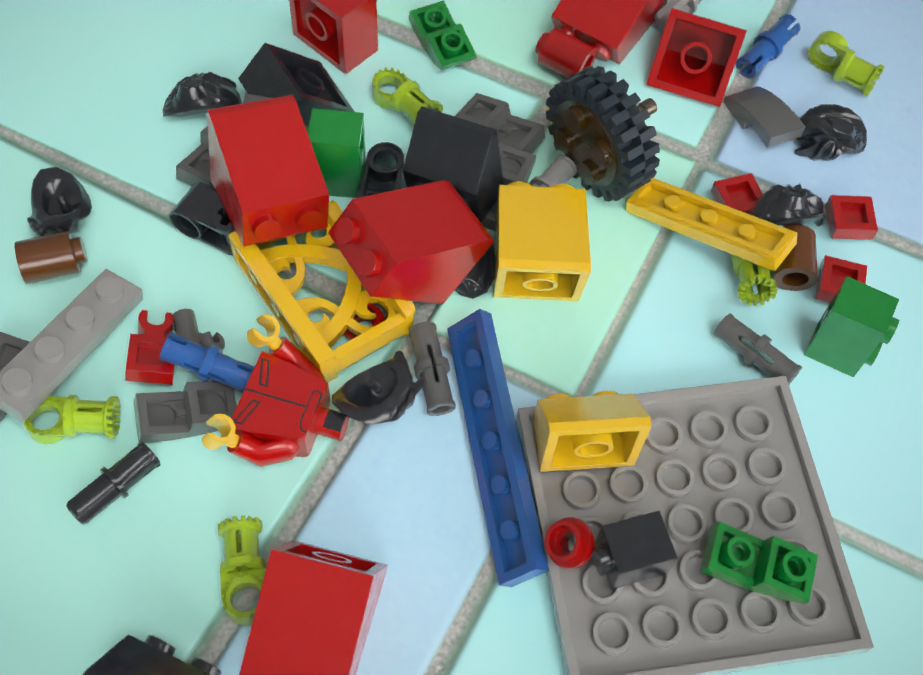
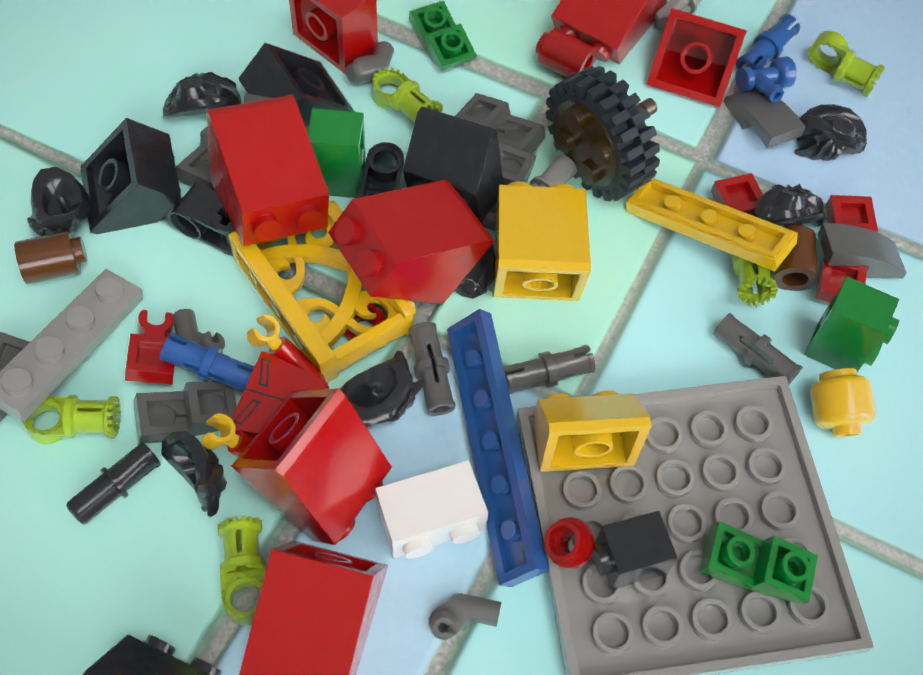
(130, 178): none -> black slope
(197, 466): none -> black hat
(315, 463): none -> red slope
(364, 68): none -> dark grey arm
(431, 510): none -> white brick
(459, 612): none -> dark grey arm
(549, 368): none -> dark grey pin
(768, 80): none -> blue piece
(842, 402): none -> yellow head
(861, 247): none -> dark grey slope

